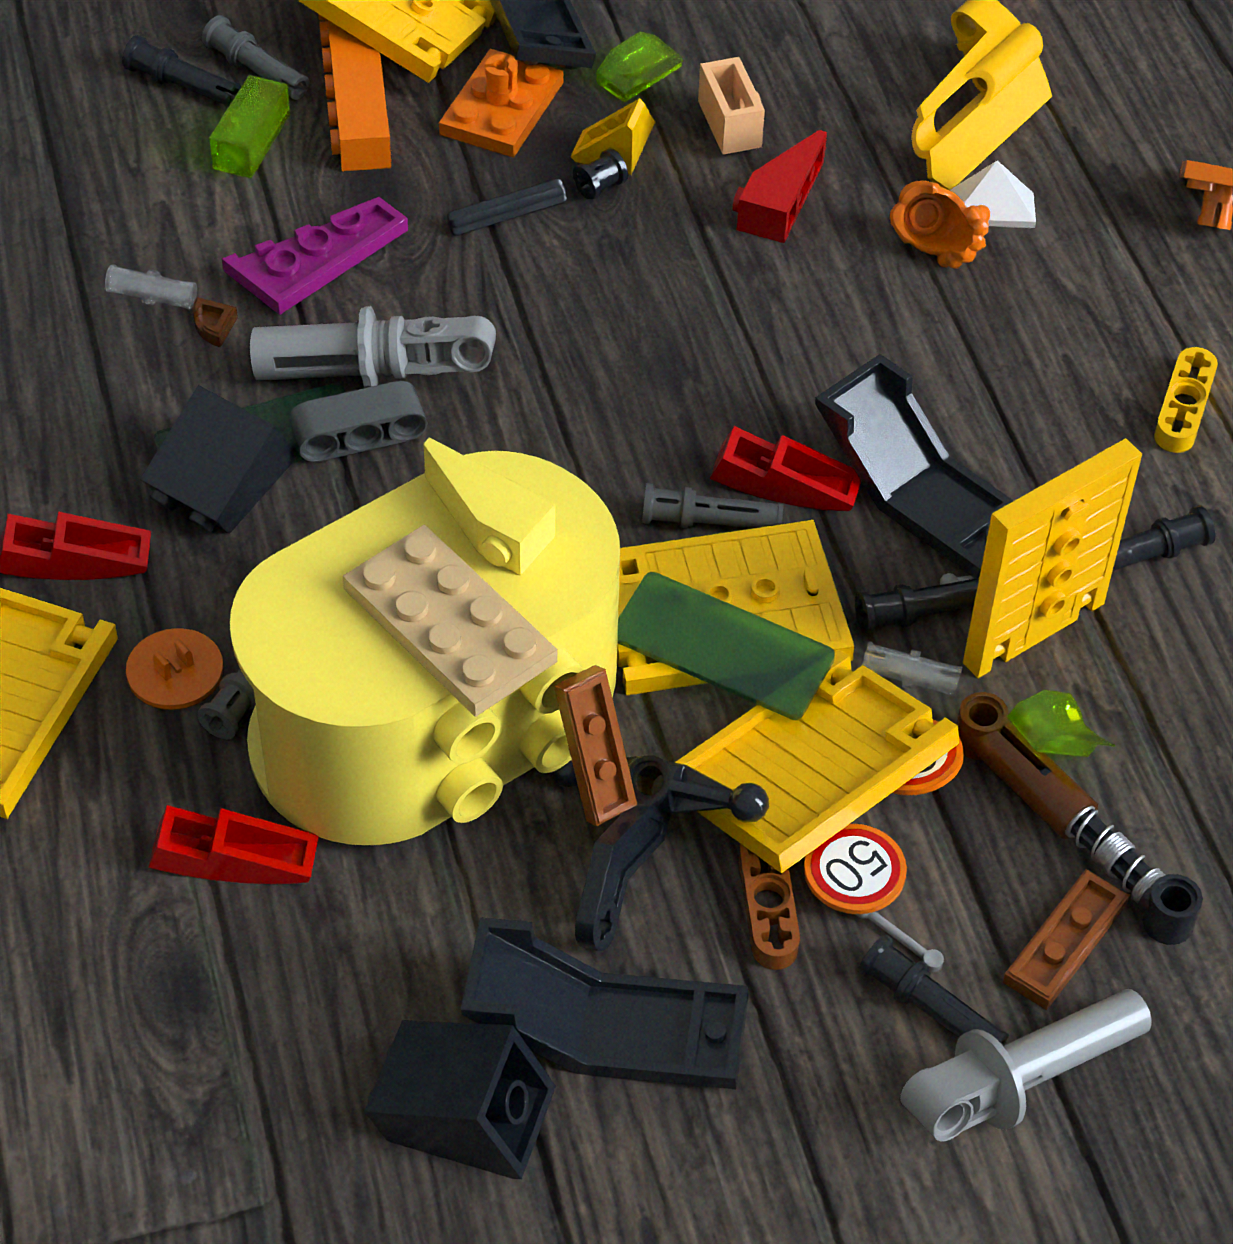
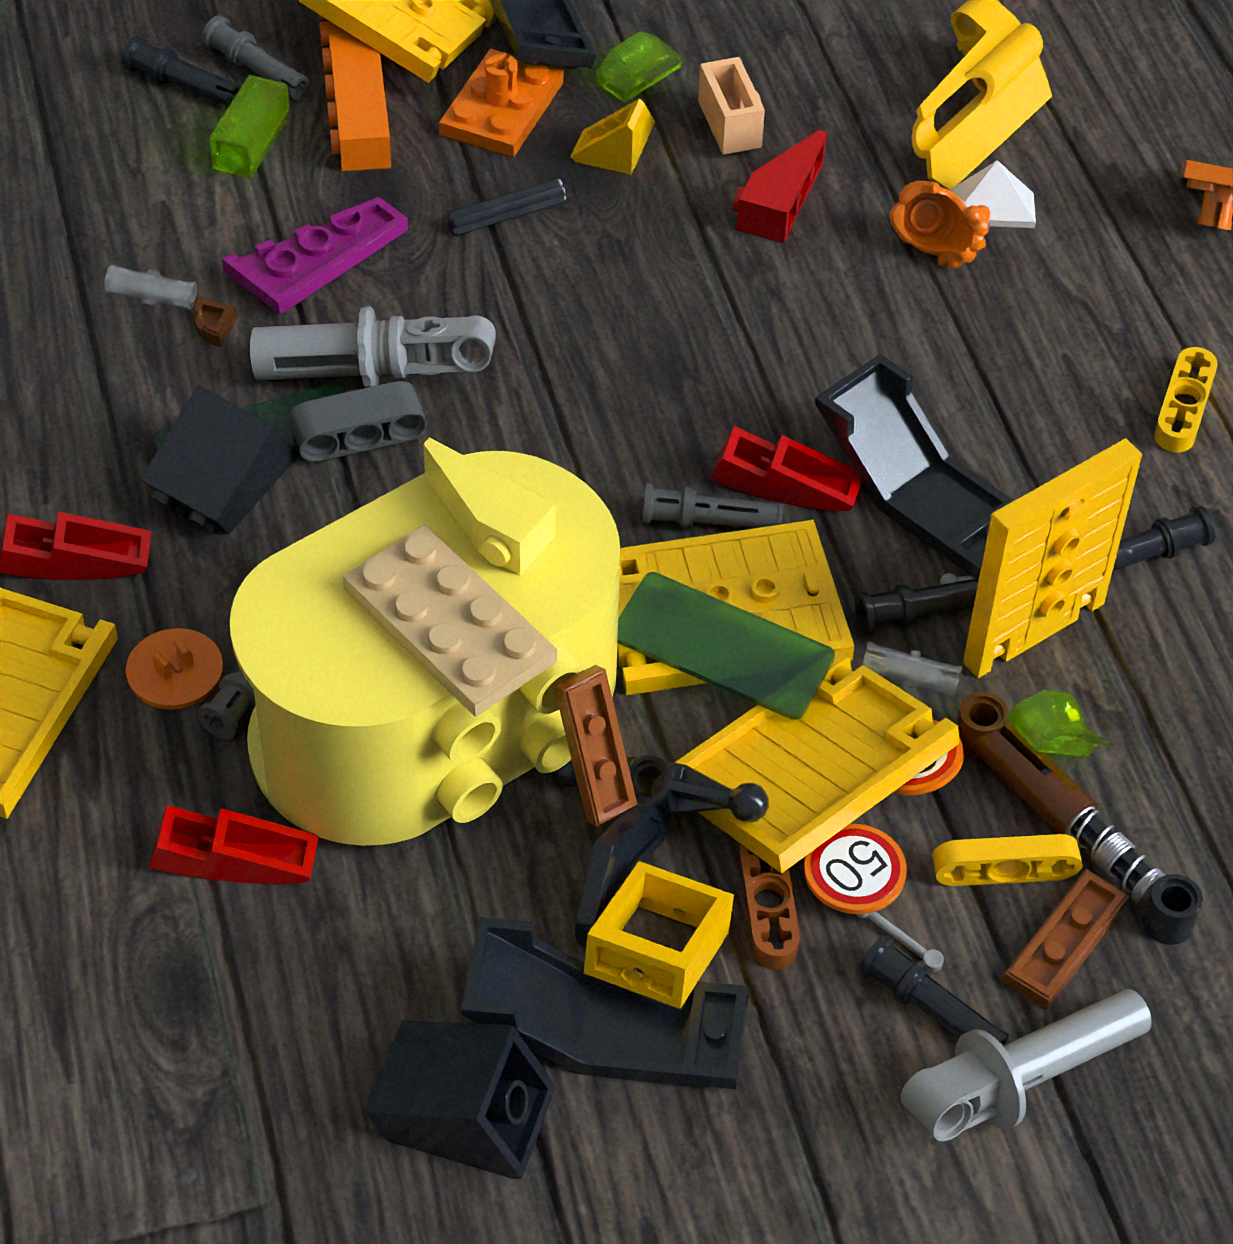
(600, 174): black bush -> none
(667, 972): none -> yellow window
(1007, 860): none -> yellow beam

